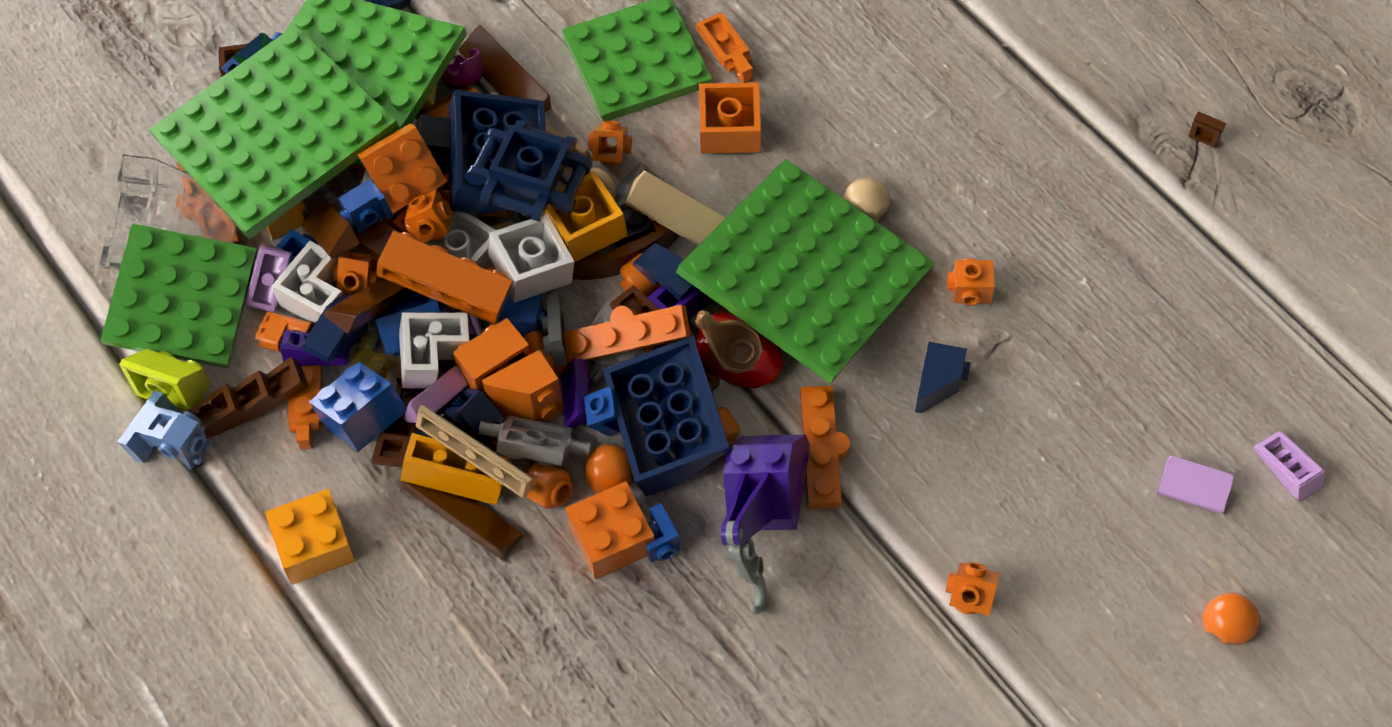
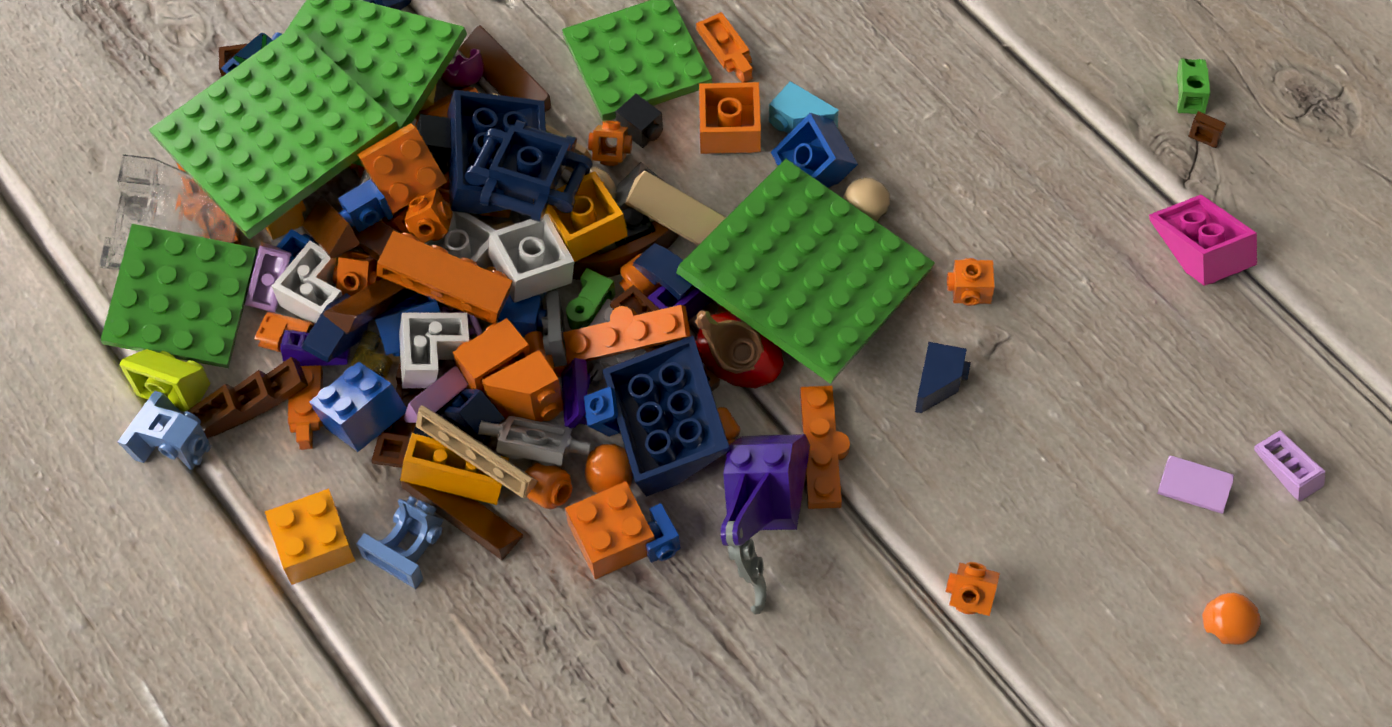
(385, 553): none -> medium blue tile
(594, 293): none -> bright green leg
(642, 120): none -> black brick
(794, 105): none -> medium azure slope
(817, 150): none -> blue slope
(1192, 86): none -> bright green leg
(1206, 239): none -> dark pink slope

